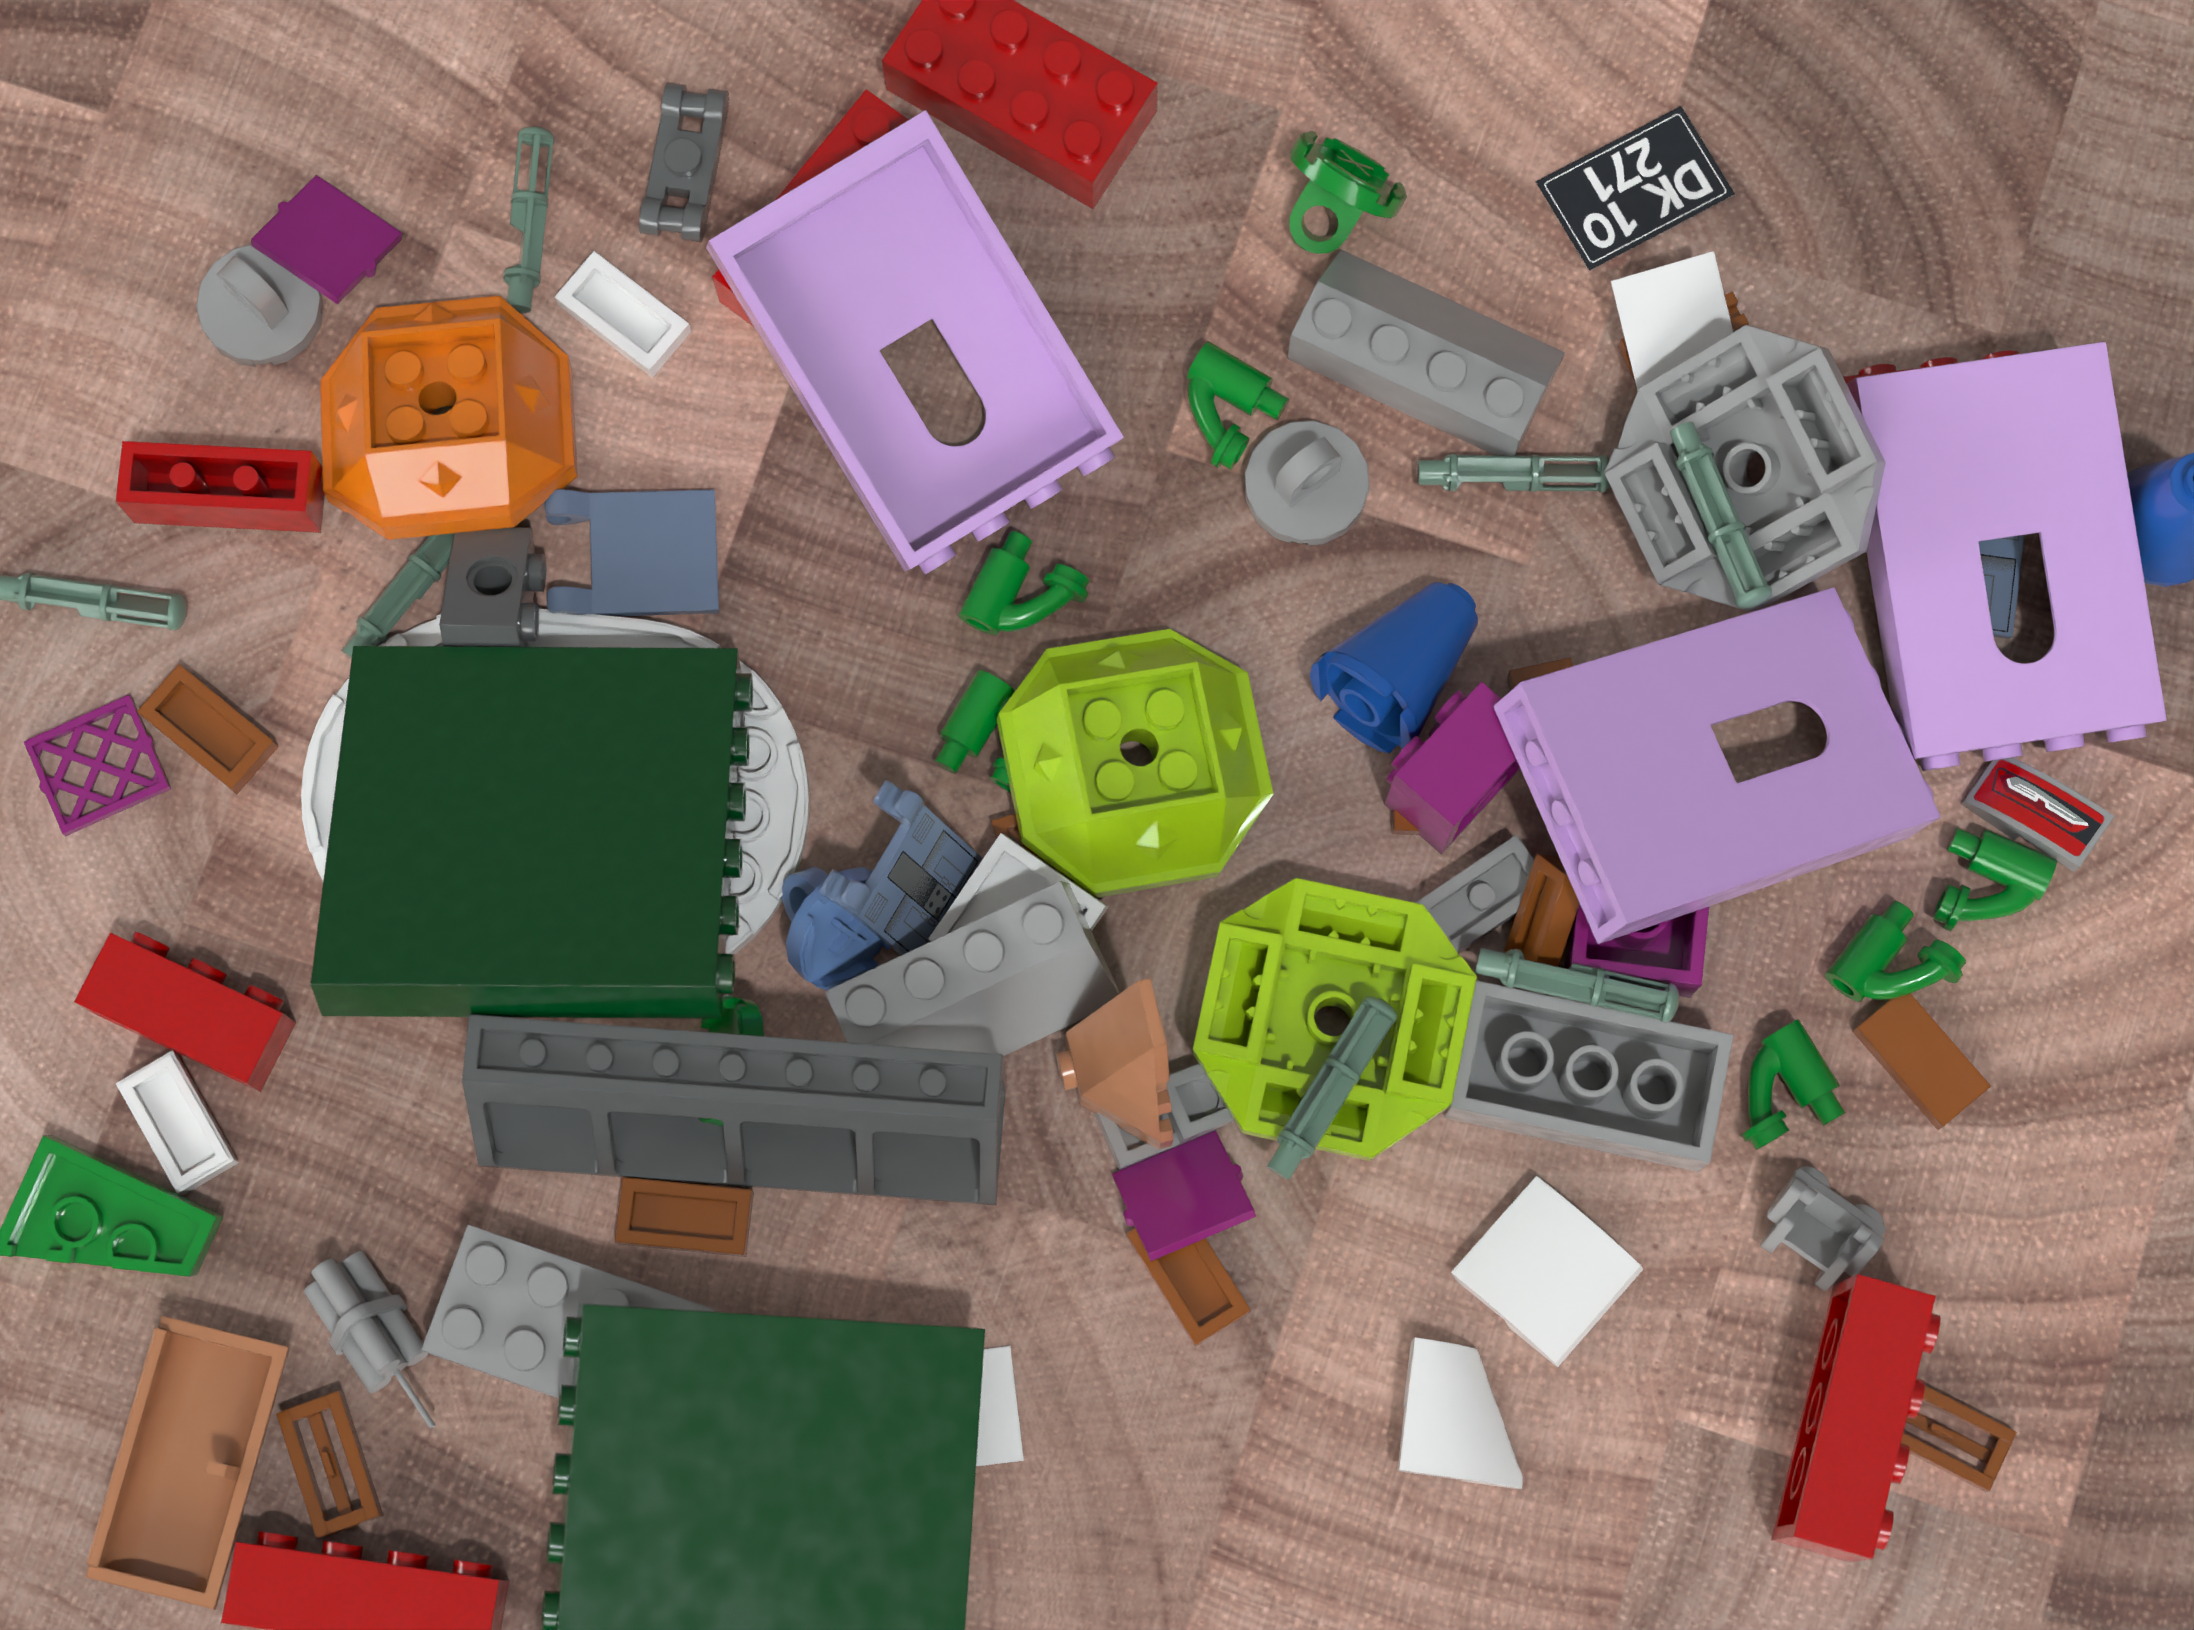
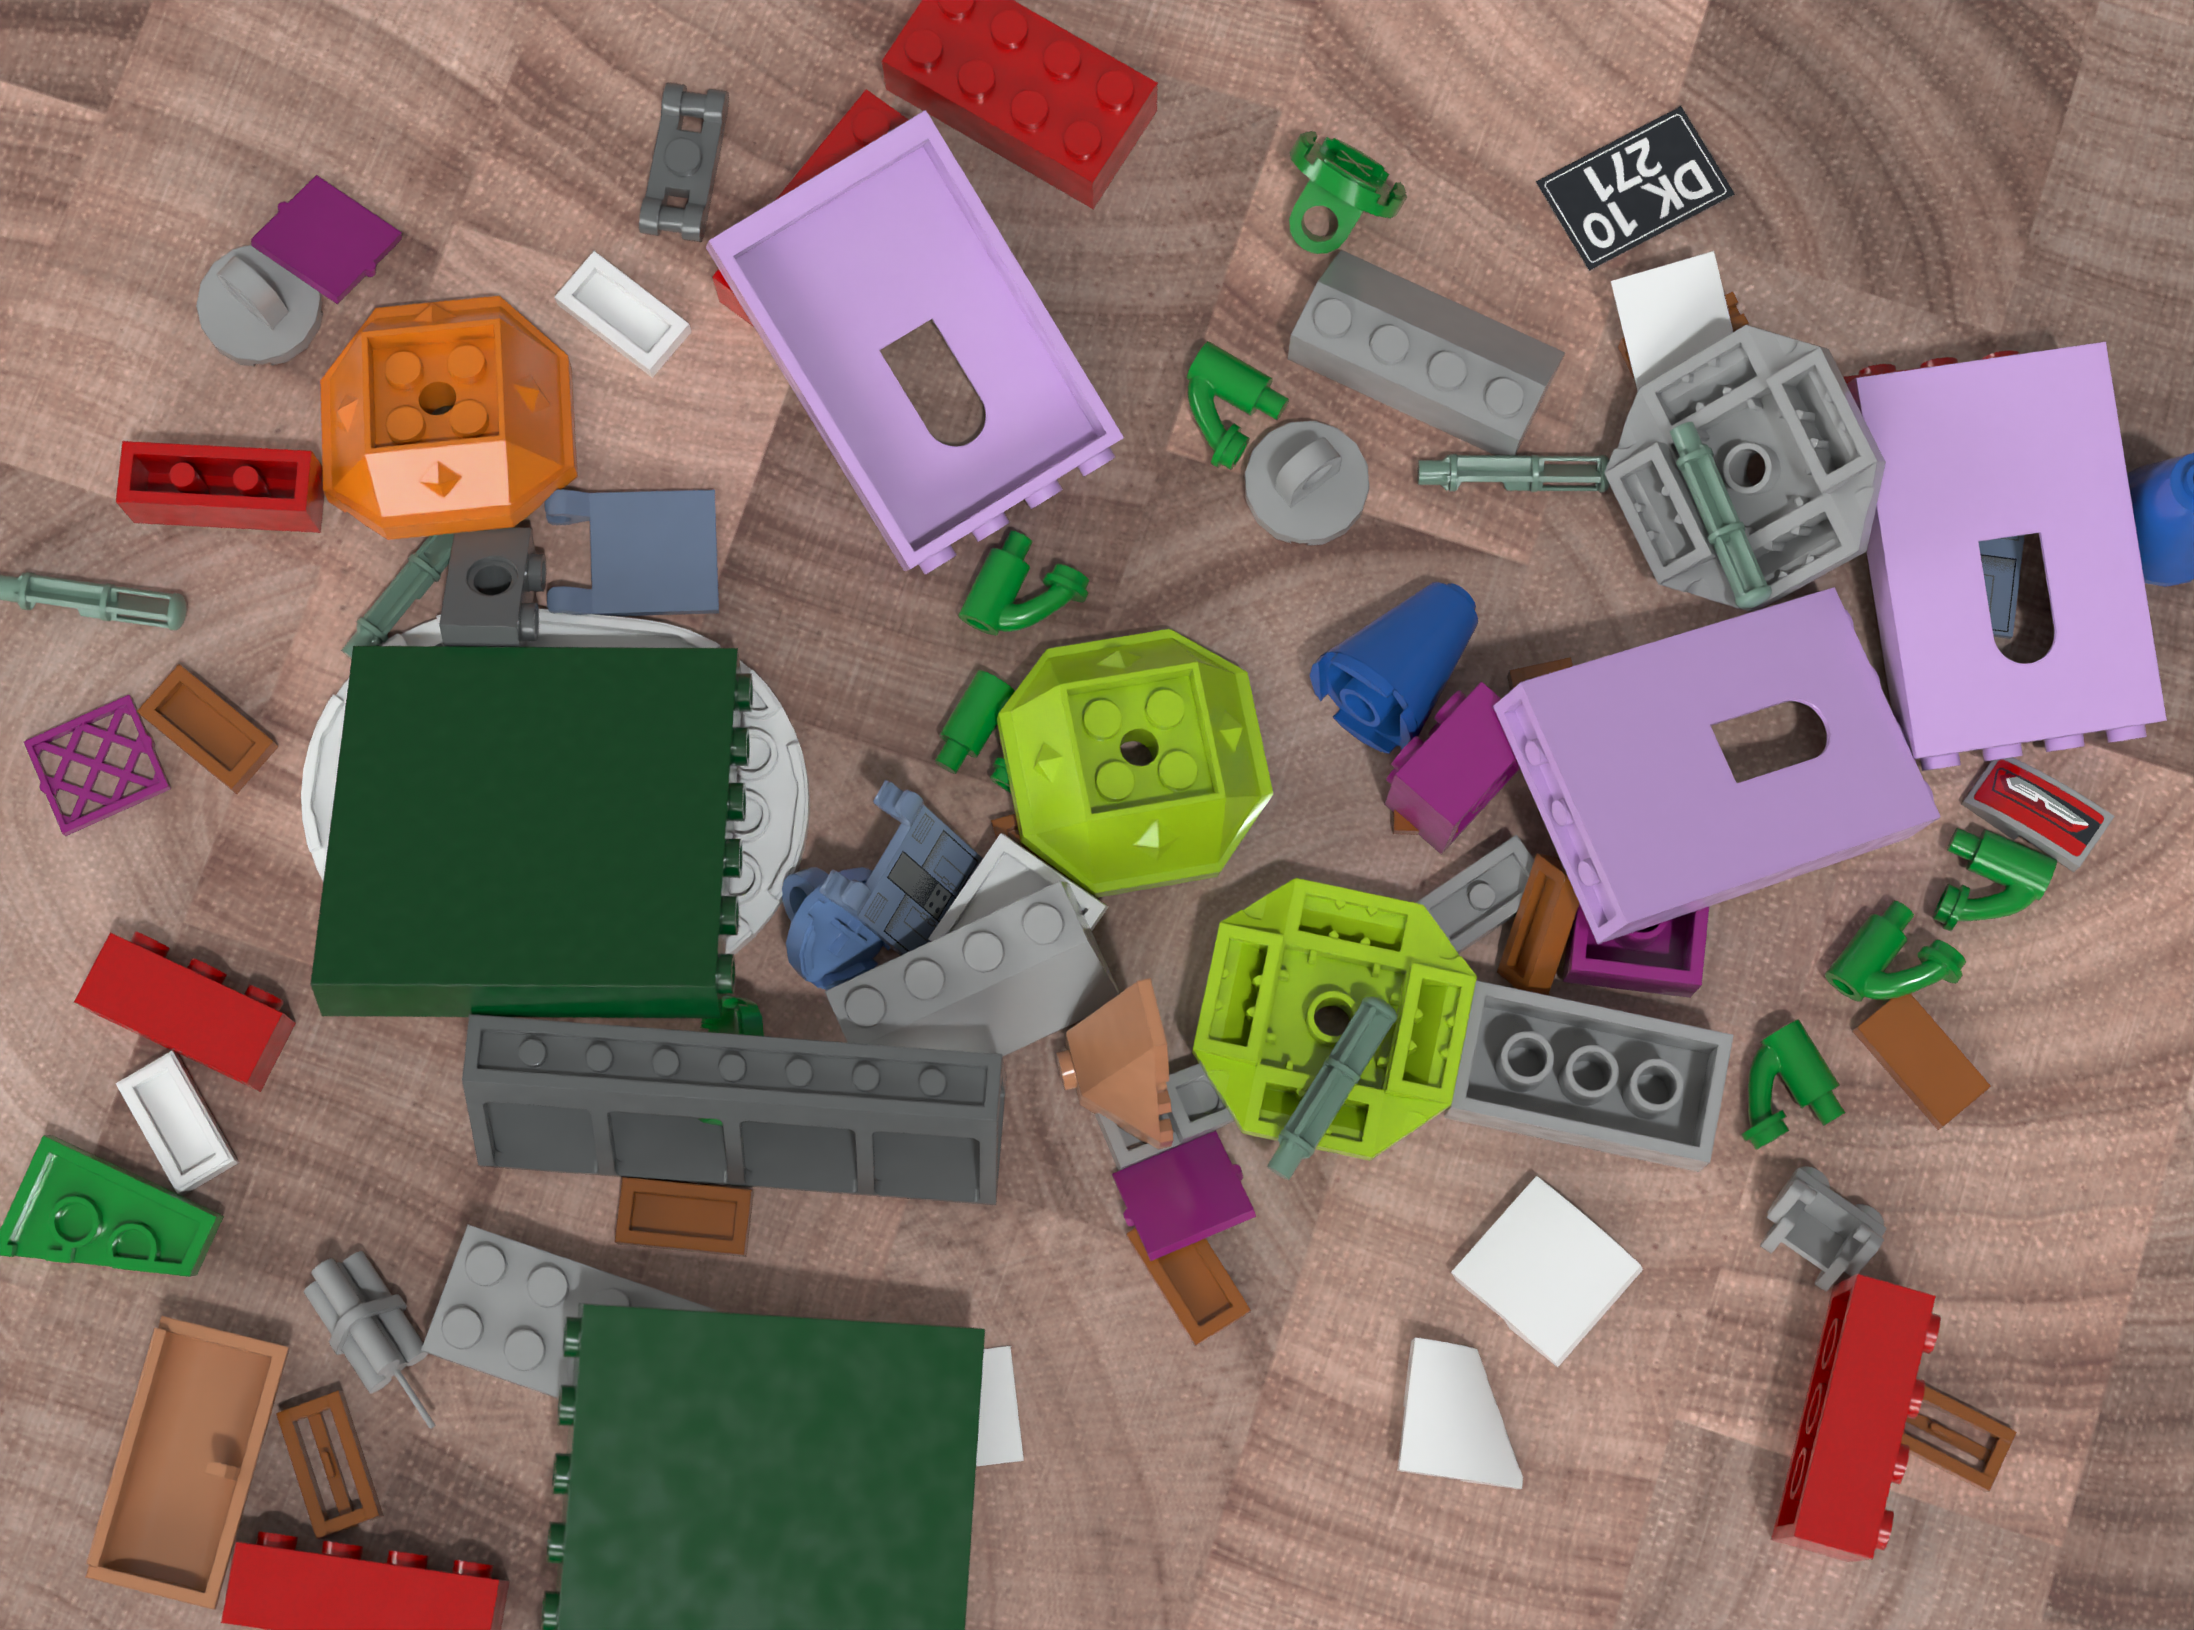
(528, 217): sand green piece -> none
(1581, 984): sand green piece -> none

